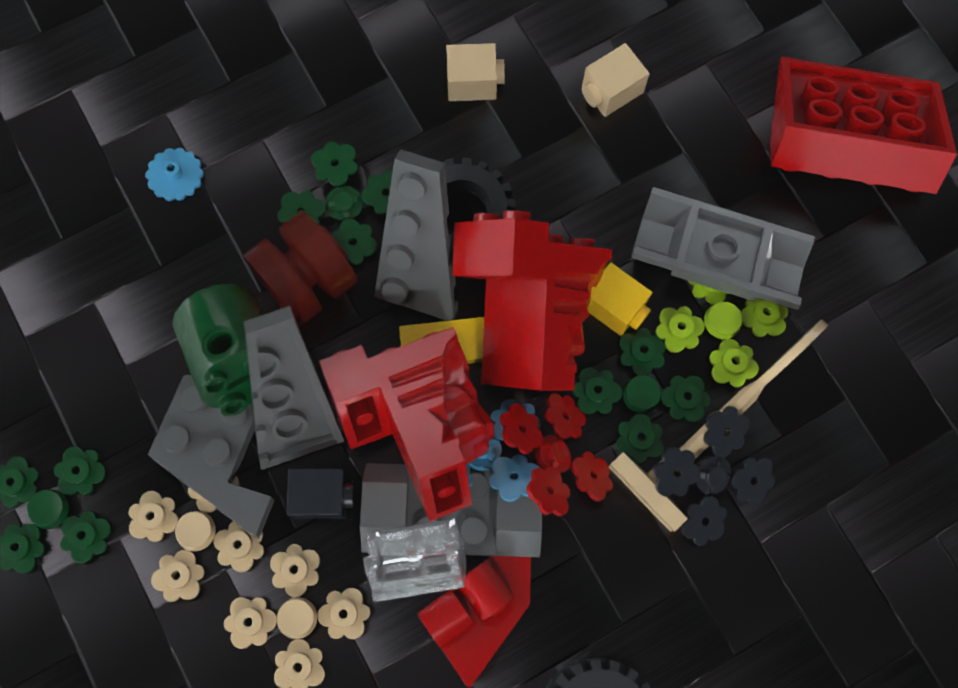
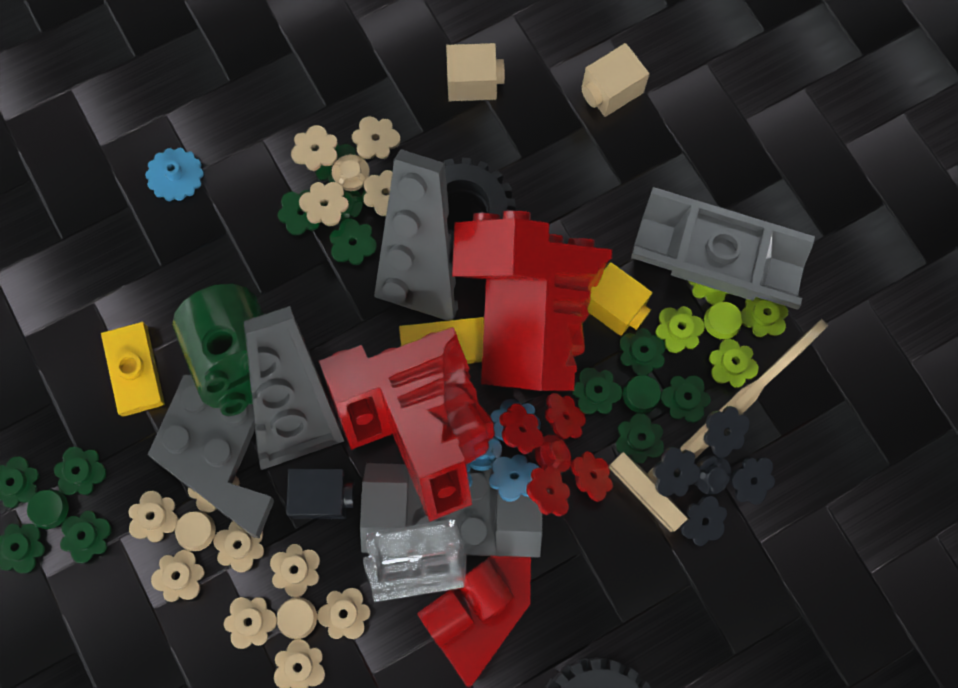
(132, 369): none -> yellow plate
(311, 260): clear red wheel -> none
(348, 172): none -> tan plant
(861, 126): red slope -> none

